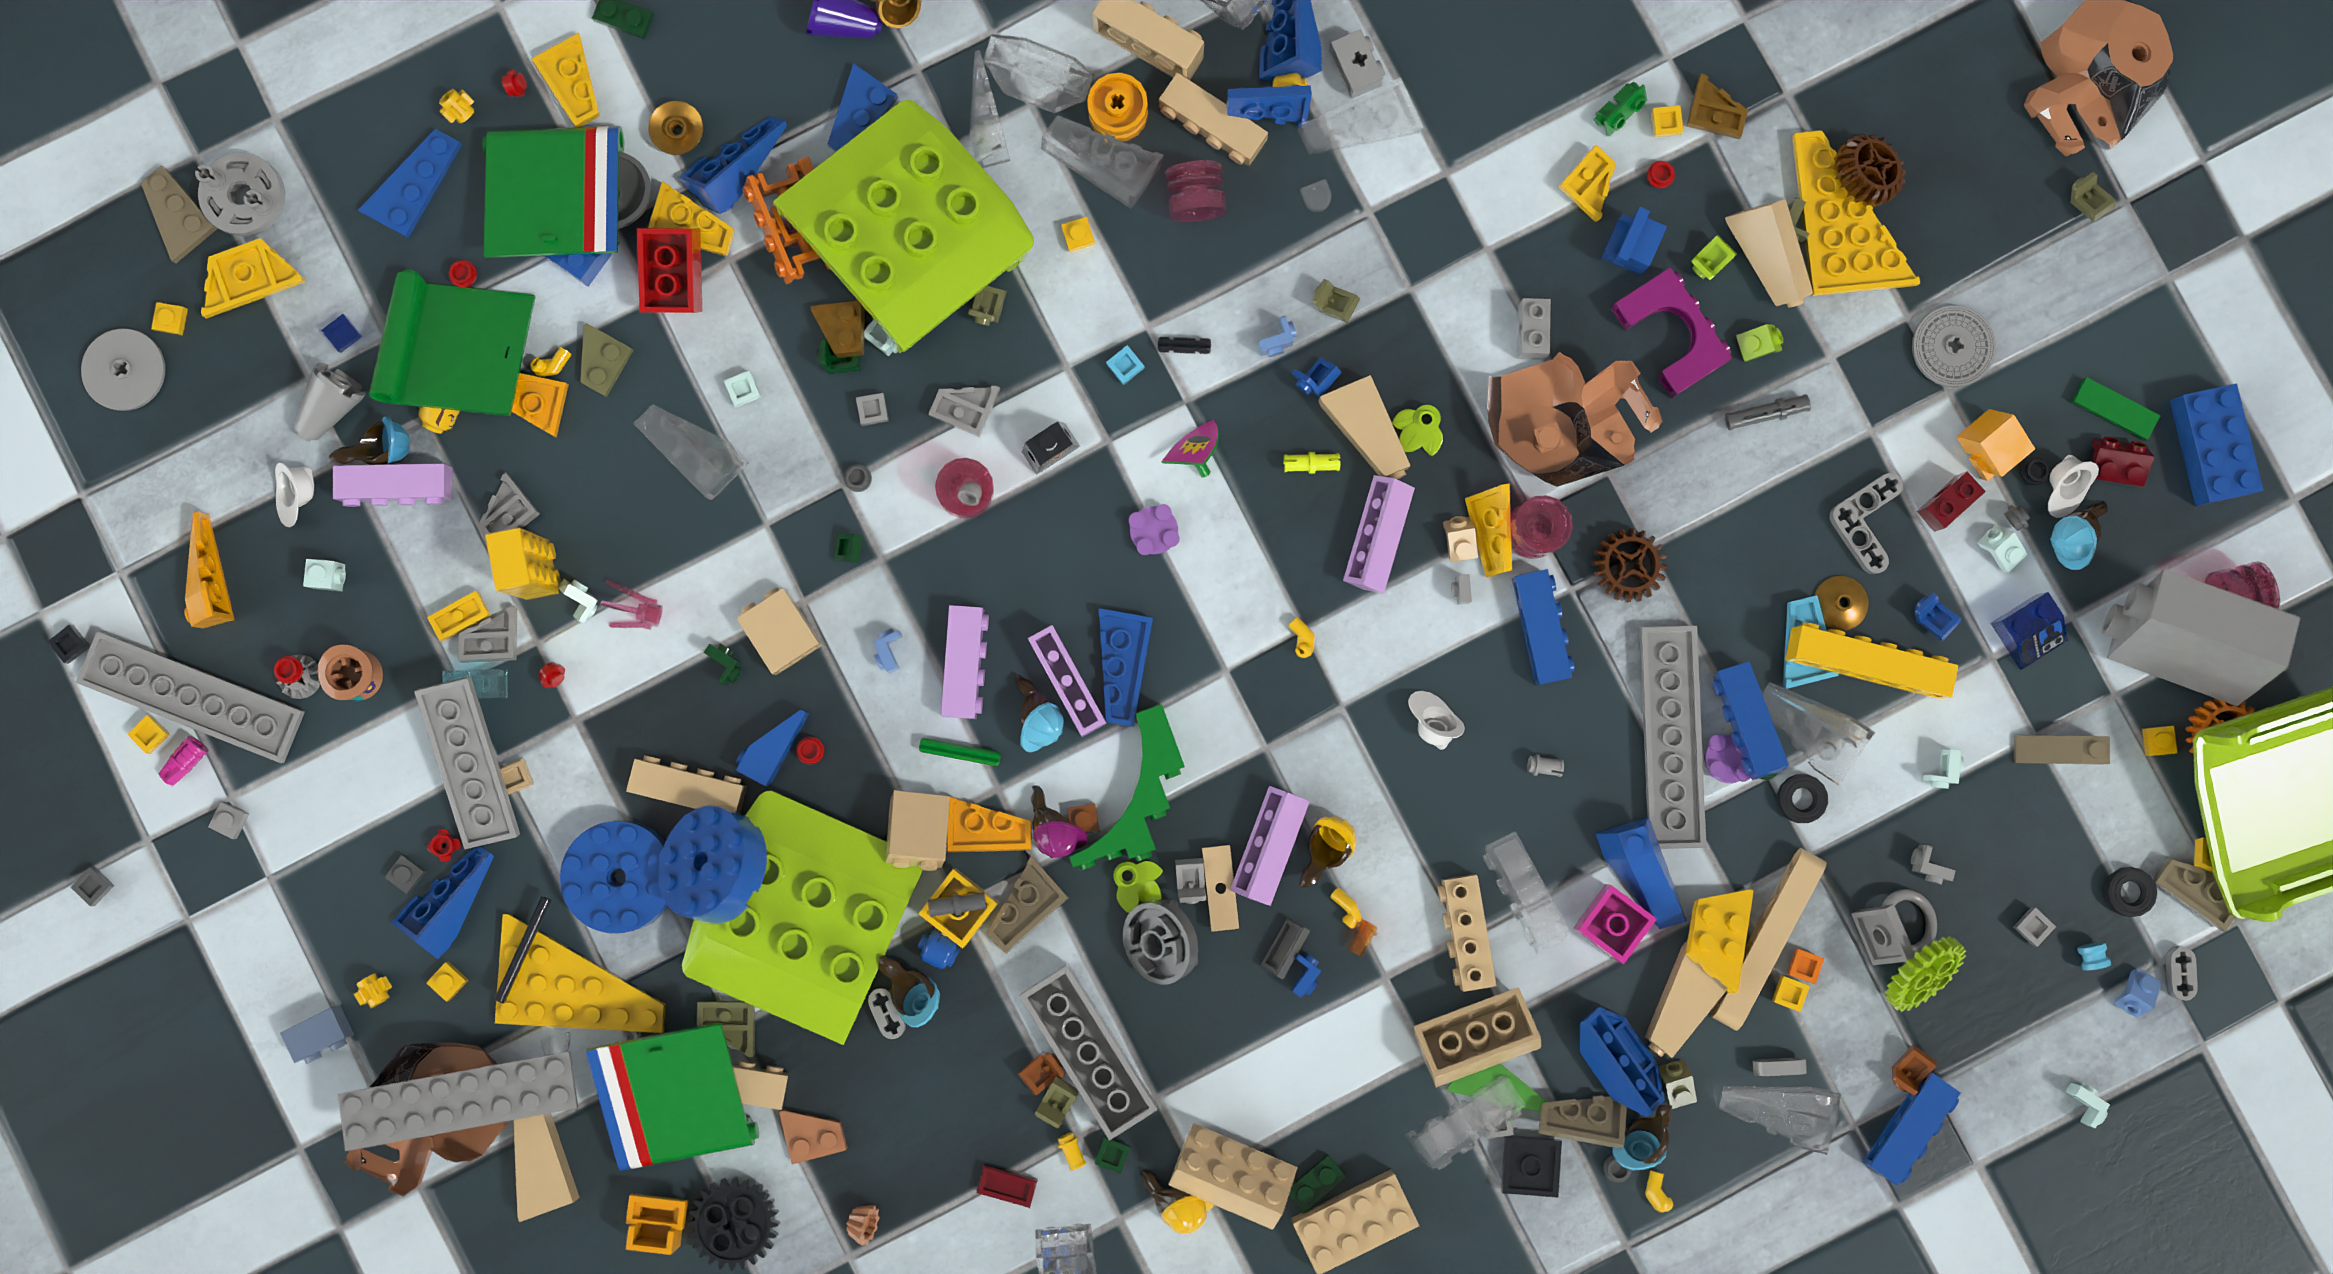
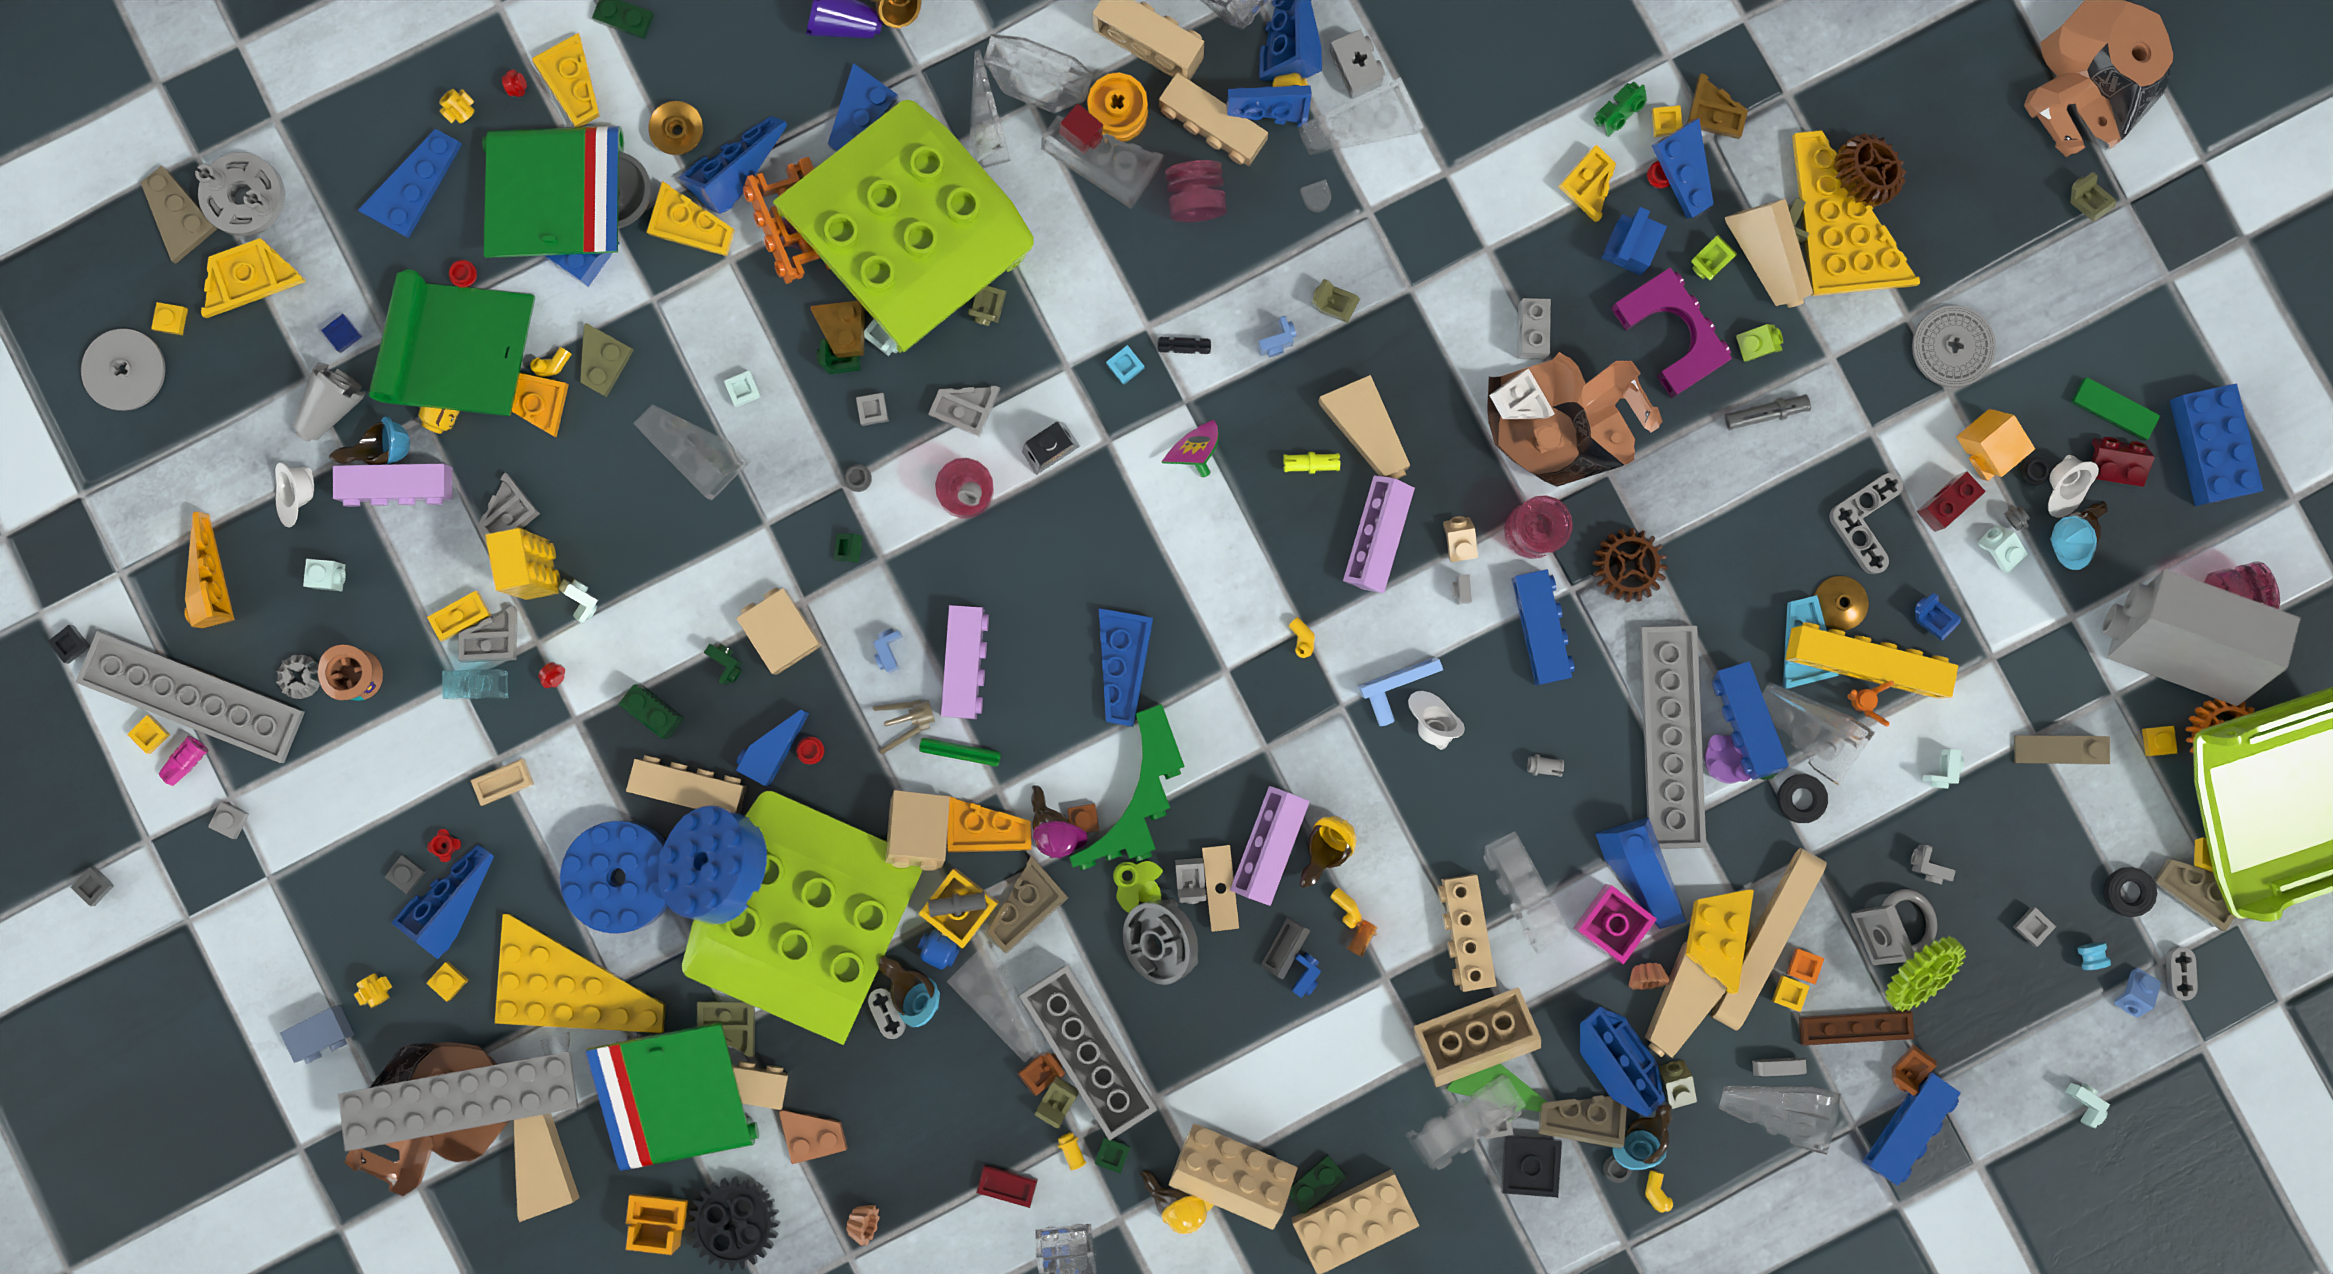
(288, 669): red plate -> none
(467, 762): light grey plate -> none
(522, 949): black piece -> none
(647, 613): clear pink plant -> none
(651, 711): none -> dark green brick
(669, 270): red brick -> none
(919, 714): none -> dark tan plant
(996, 999): none -> clear wedge
(1039, 718): medium azure piece -> none
(1067, 680): lavender brick -> none
(1078, 234): yellow plate -> none
(1081, 129): none -> dark red brick
(1154, 530): medium lavender piece -> none
(1318, 378): blue bracket -> none
(1376, 688): none -> light blue piece
(1416, 432): lime plate -> none
(1492, 525): yellow wing -> none
(1521, 399): none -> white wing
(1648, 976): none -> nougat piece
(1686, 168): none -> blue wing
(1856, 1027): none -> reddish brown tile
(1867, 700): none -> orange plant
(2032, 629): clear blue slope -> none

